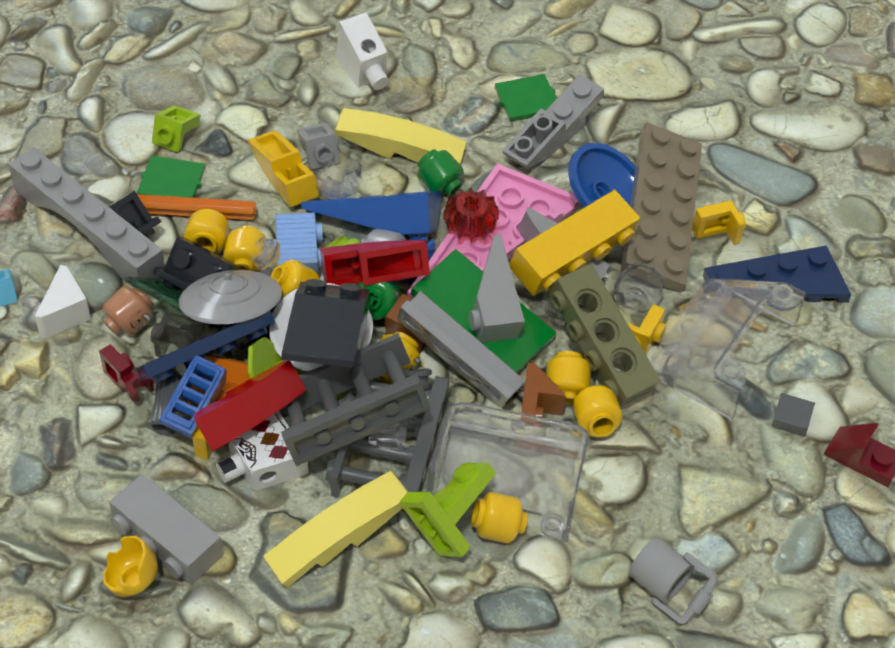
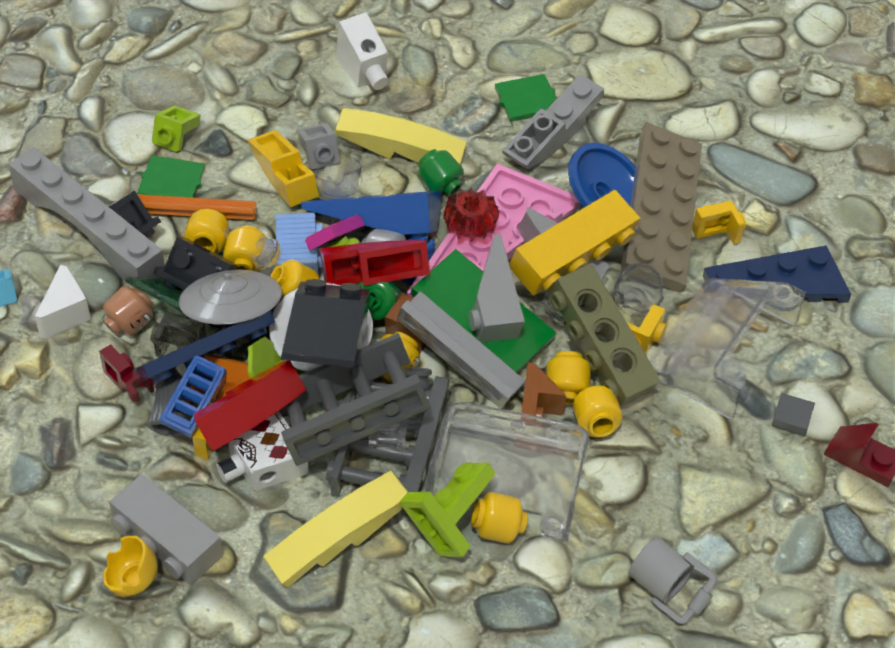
(334, 231): none -> dark pink tile

